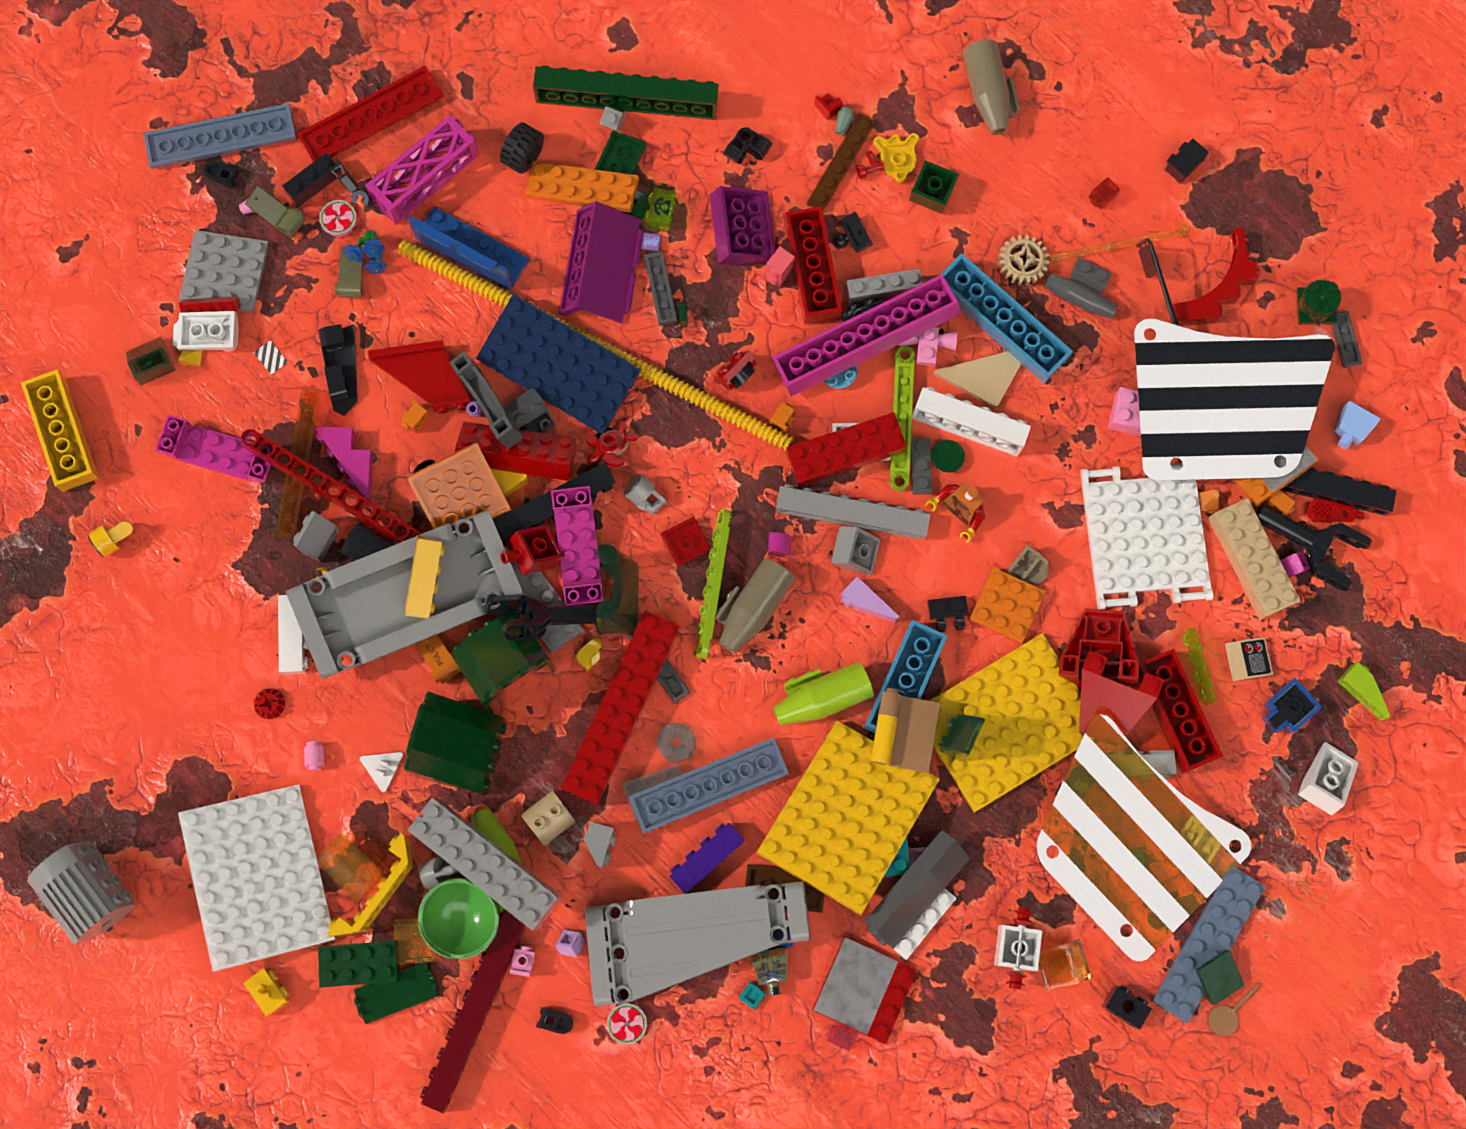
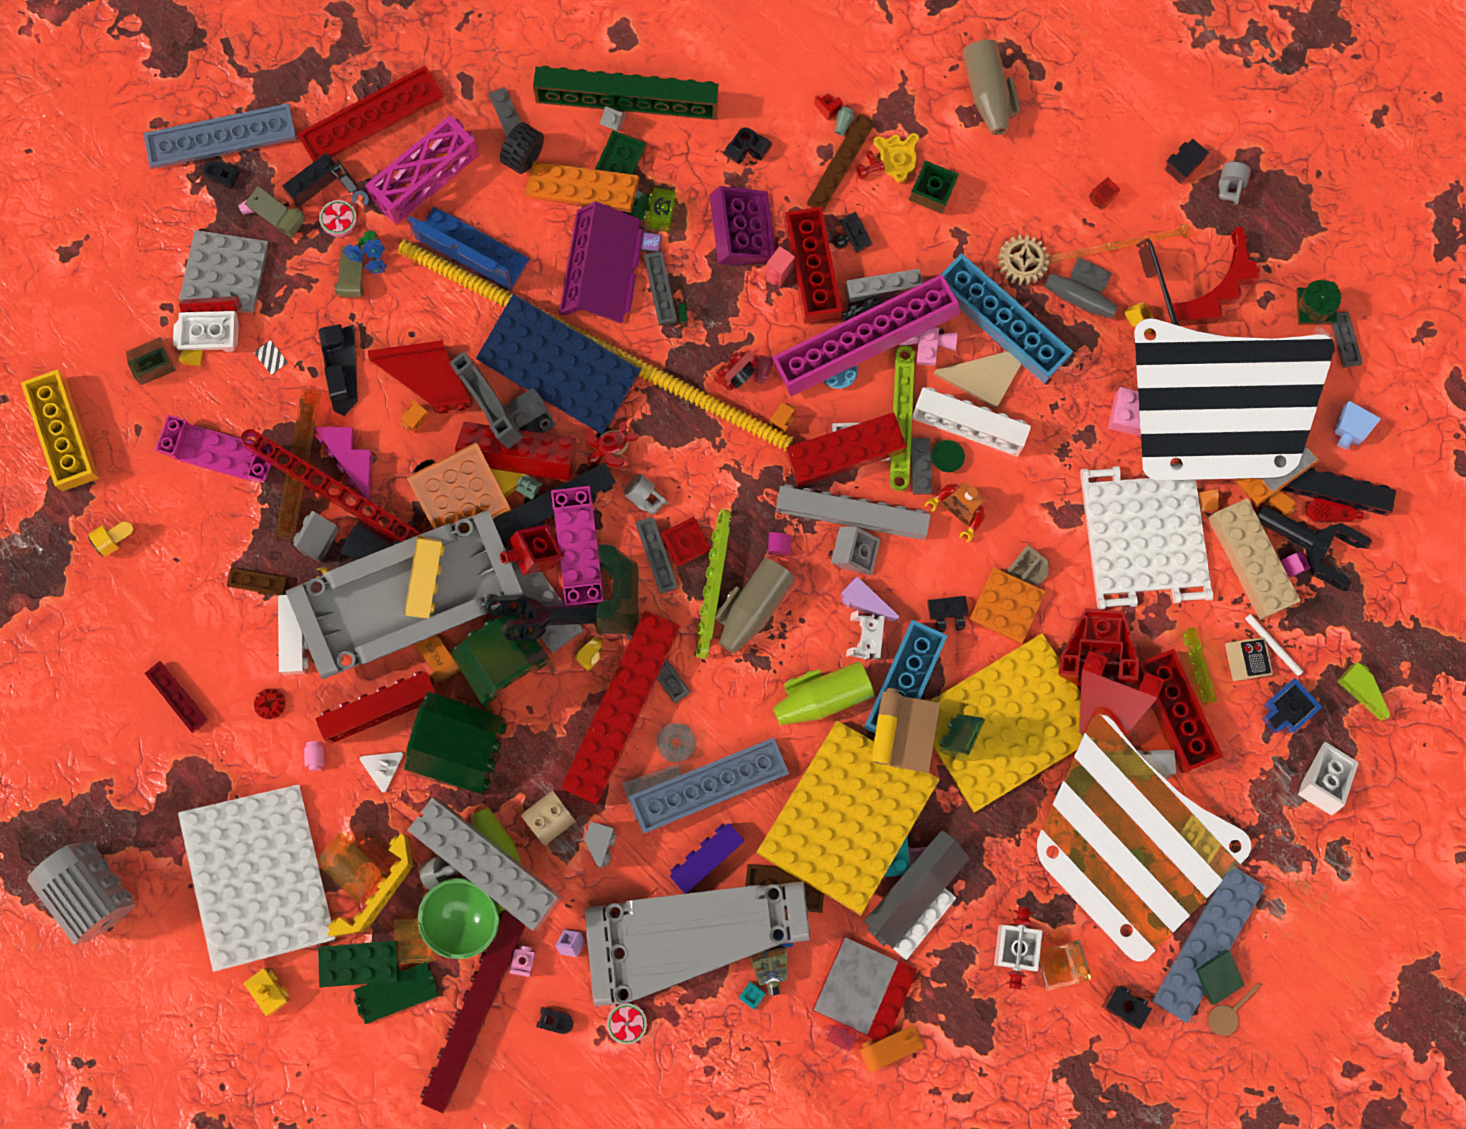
(176, 697): none -> dark red plate
(257, 582): none -> reddish brown tile
(375, 708): none -> red brick
(474, 412): medium lavender pin -> none
(504, 109): none -> dark grey plate
(529, 487): none -> sand green arm
(656, 555): none -> dark grey plate
(762, 369): none -> clear pink cone
(870, 636): none -> white piece
(890, 1049): none -> orange door
(1139, 313): none -> yellow rock
(1234, 176): none -> light grey piece
(1274, 645): none -> white bar

